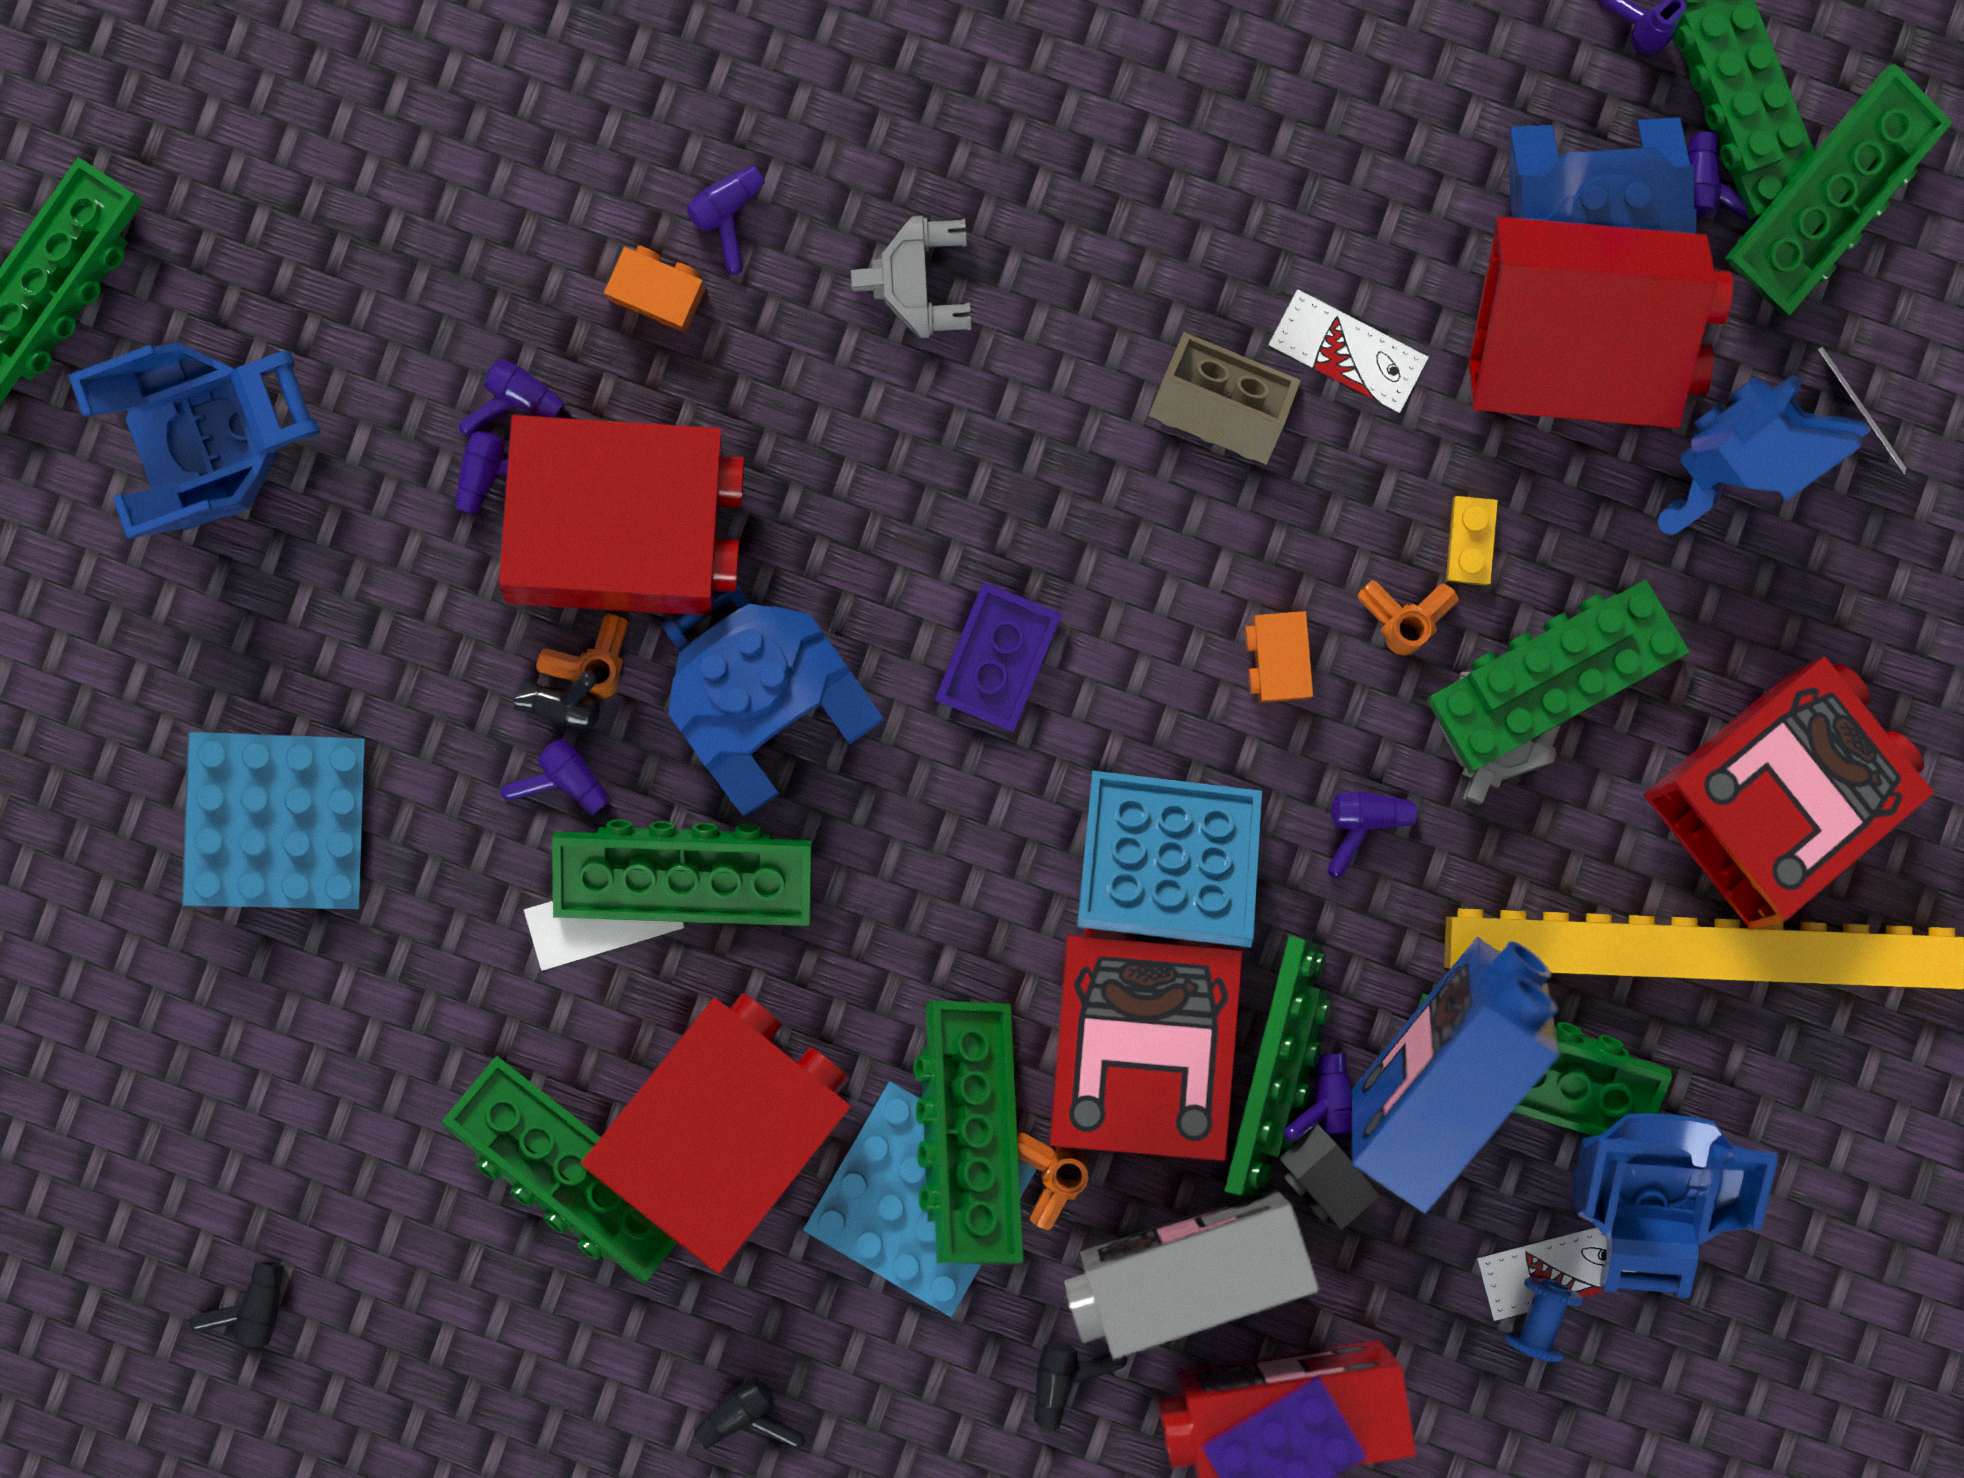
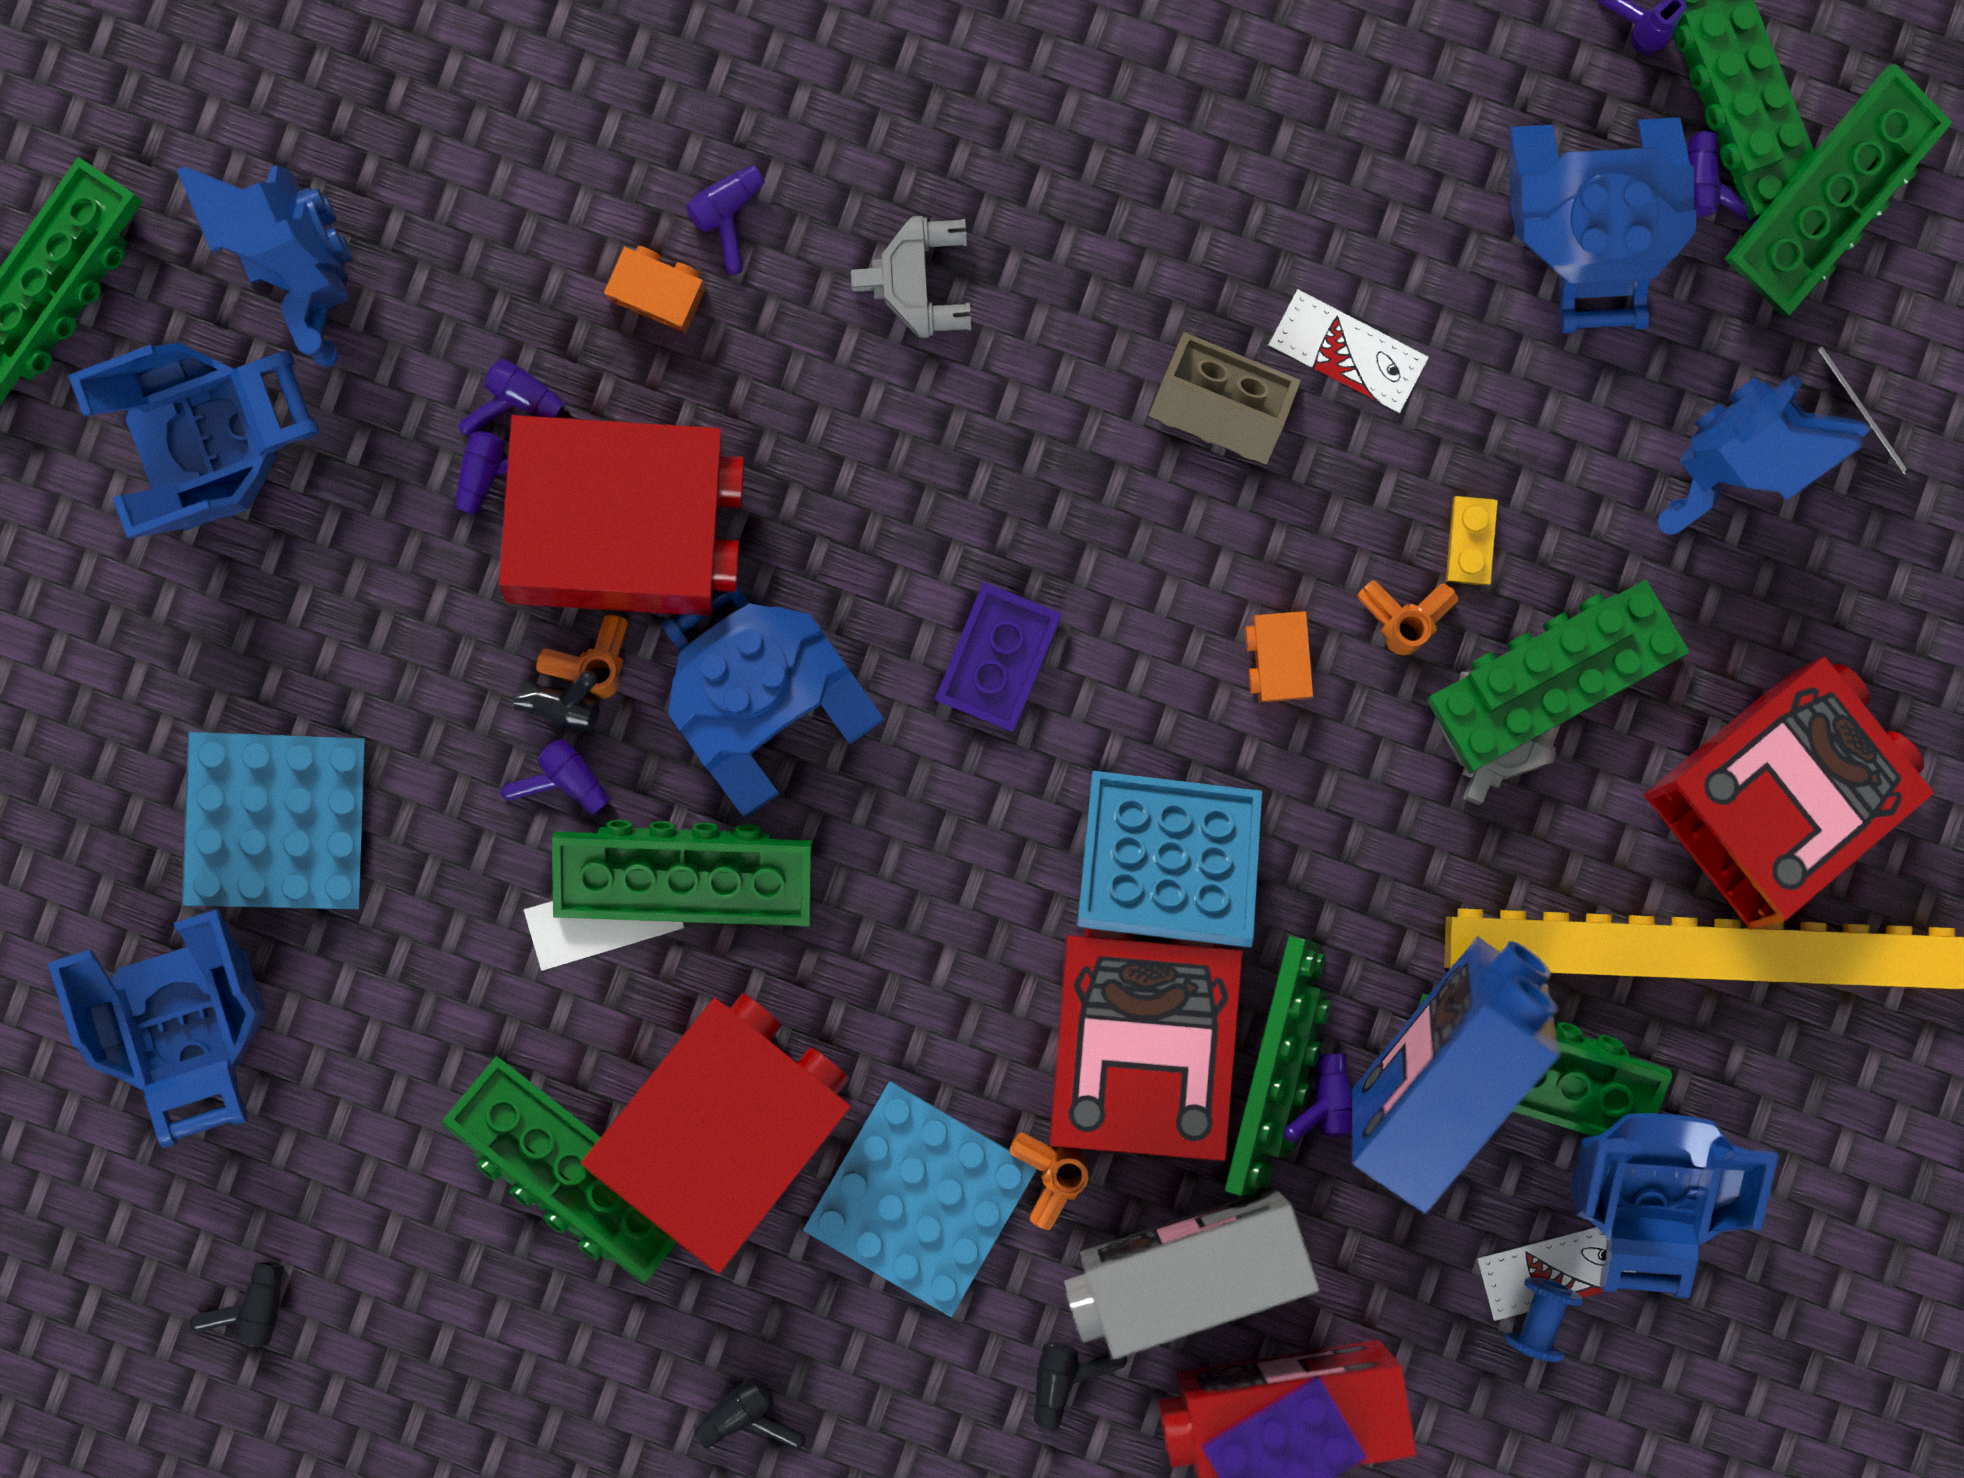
(168, 1023): none -> blue piece
(281, 240): none -> blue piece
(970, 1133): green plate -> none
(1329, 1177): dark grey brick -> none
(1363, 812): dark purple piece -> none
(1595, 322): red brick -> none

